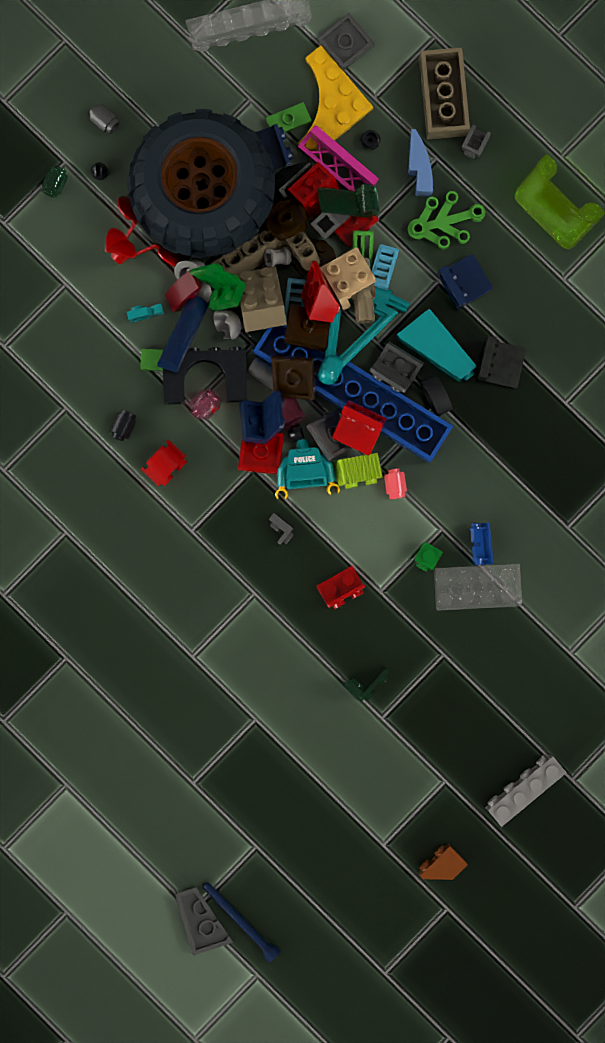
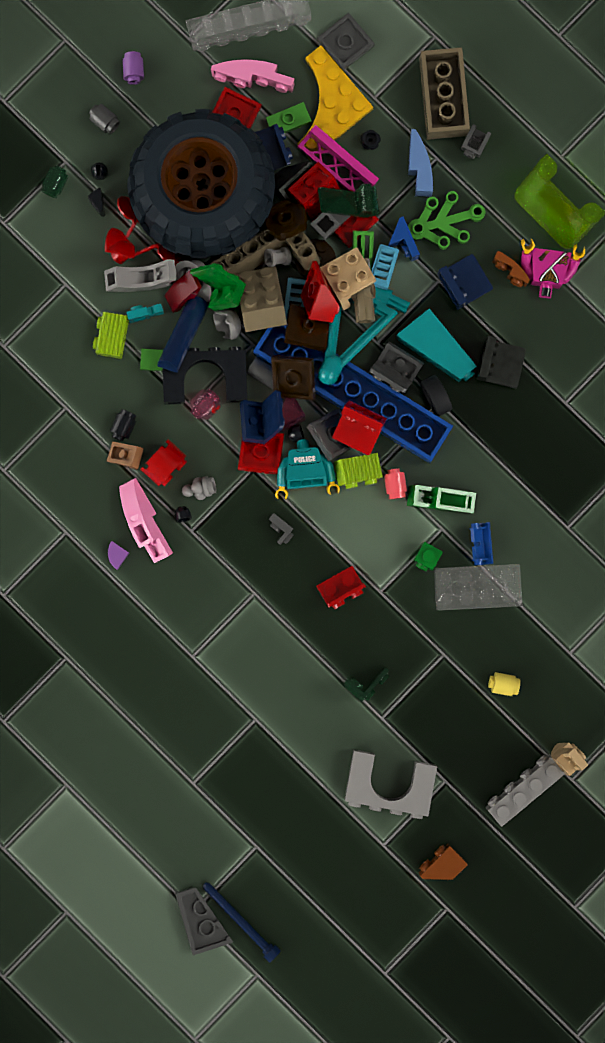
(97, 201): none -> black slope
(111, 335): none -> lime brick
(116, 555): none -> medium lavender tile
(125, 455): none -> medium nougat slope
(133, 67): none -> medium lavender brick
(140, 278): none -> light grey arch
(140, 520): none -> bright pink slope
(182, 514): none -> black hinge
(200, 487): none -> light grey piece
(237, 106): none -> red plate
(244, 72): none -> bright pink slope
(403, 235): none -> blue slope
(414, 800): none -> light grey arch
(441, 499): none -> green slope
(504, 684): none -> light yellow brick
(516, 275): none -> dark orange slope
(549, 267): none -> dark pink torso
(568, 758): none -> tan slope

